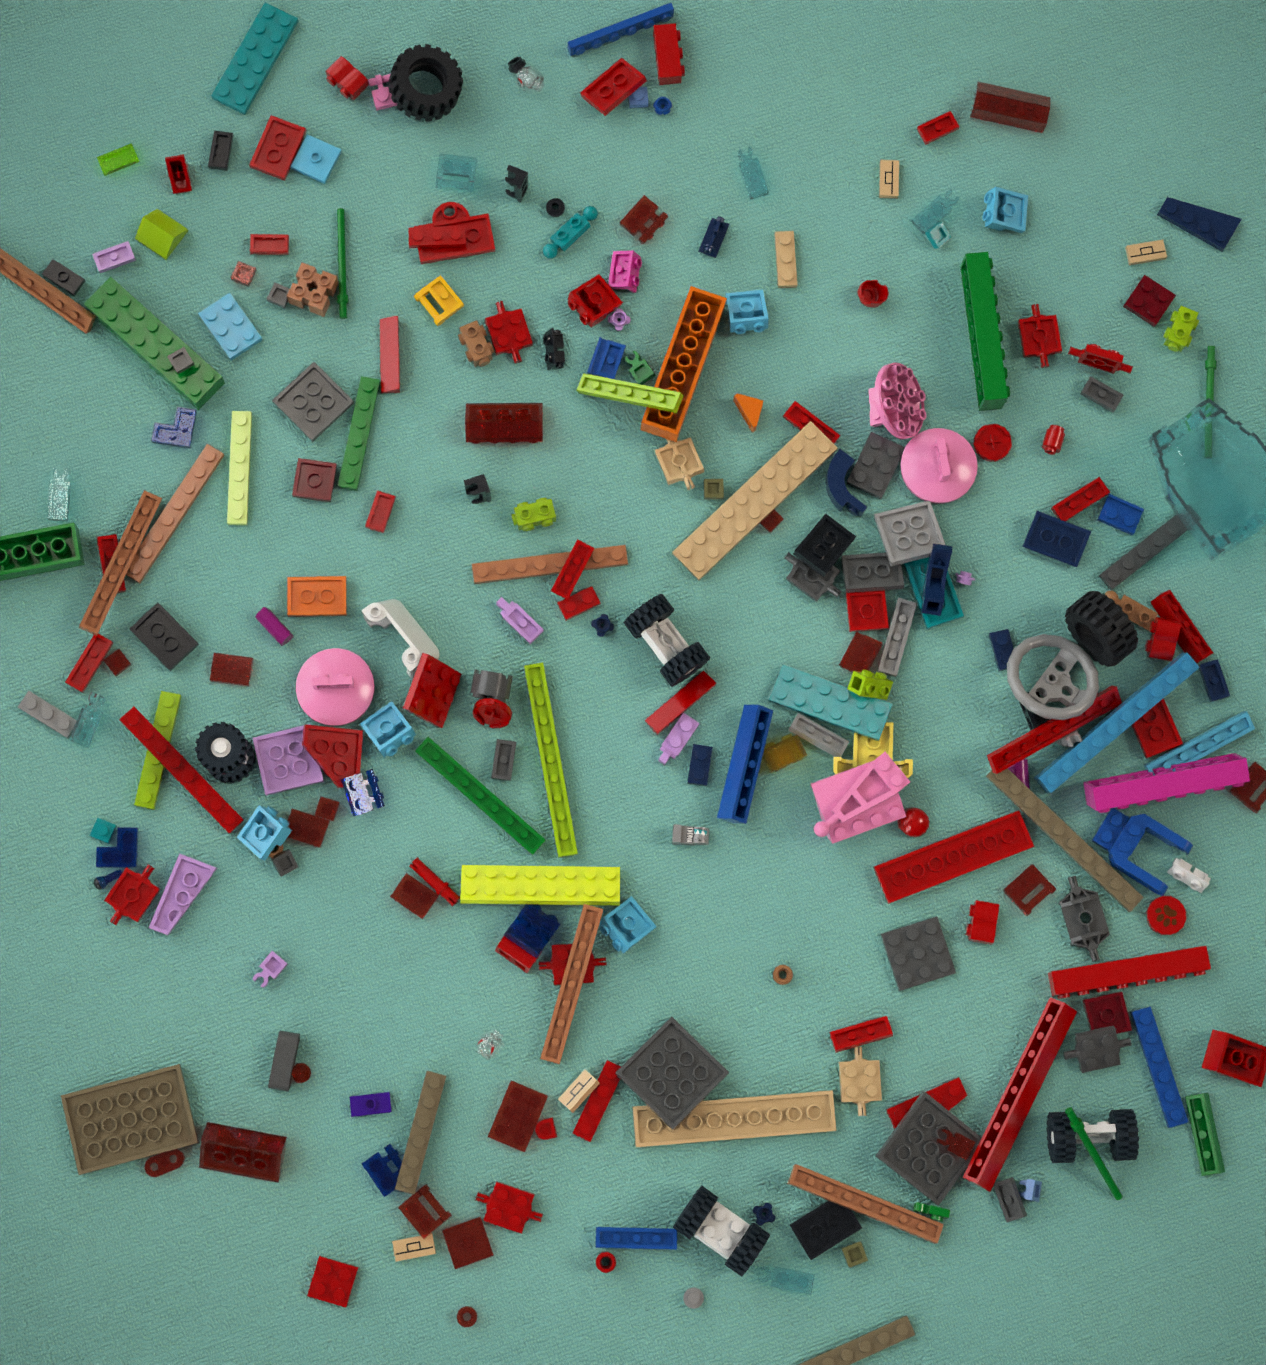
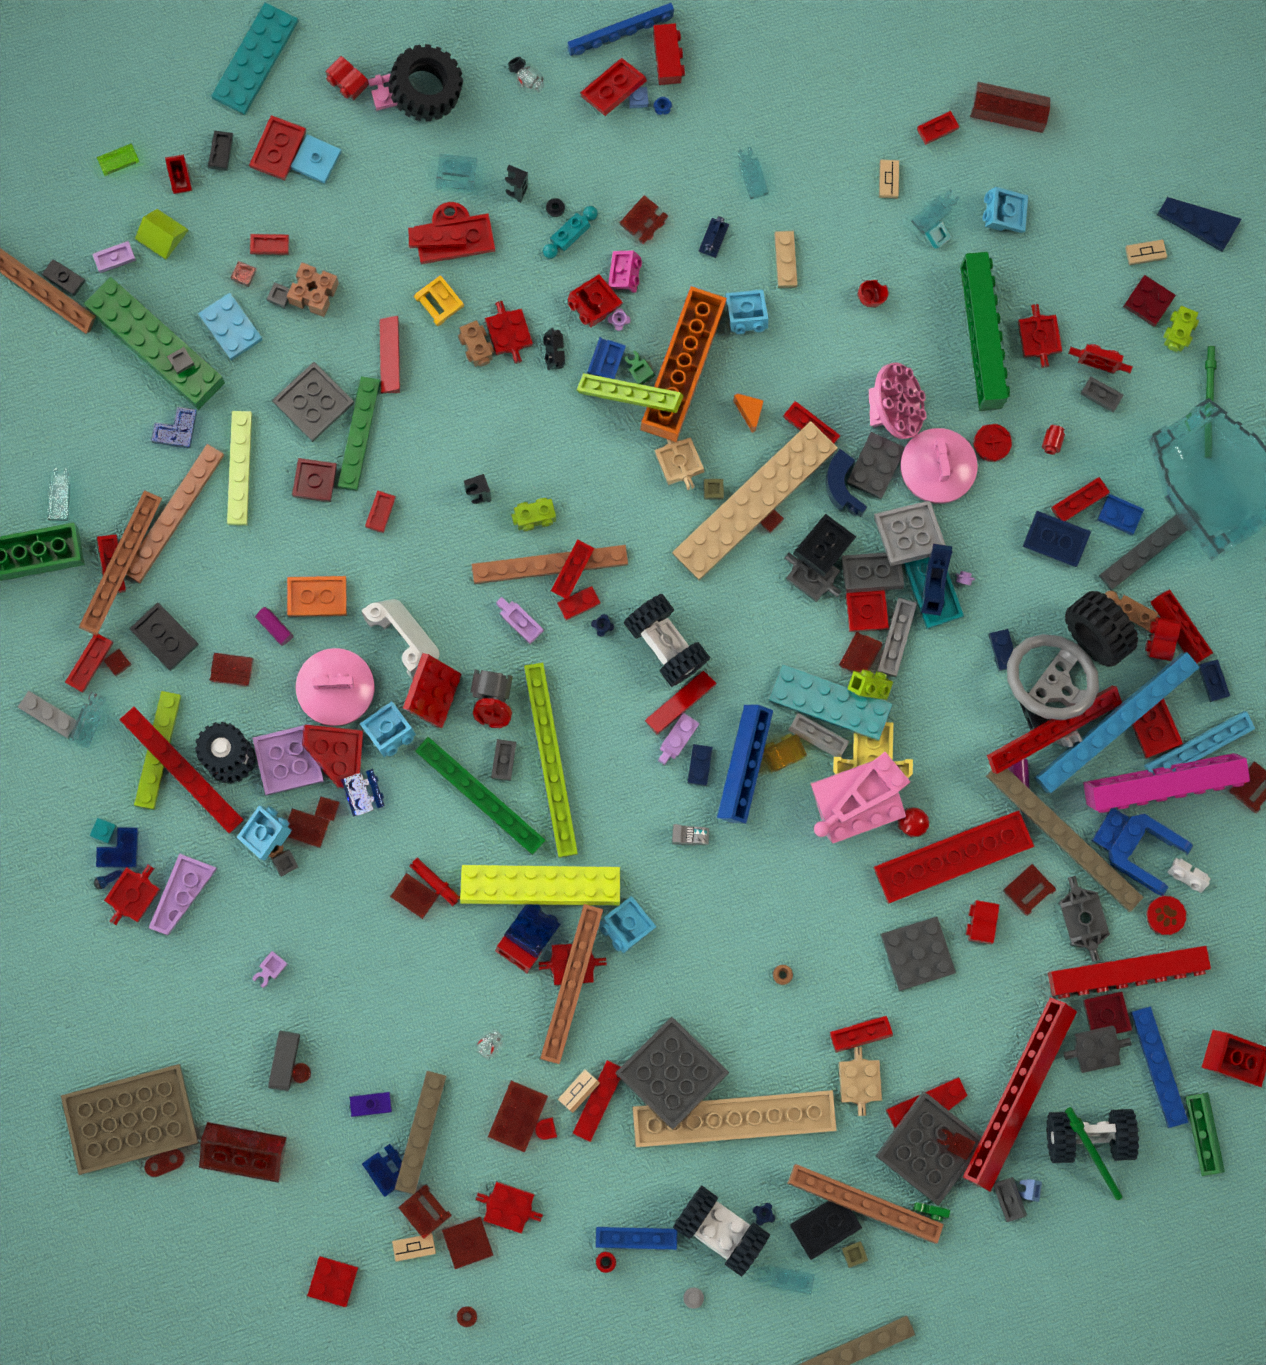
(342, 297): green bar -> none
(504, 422): clear red slope -> none

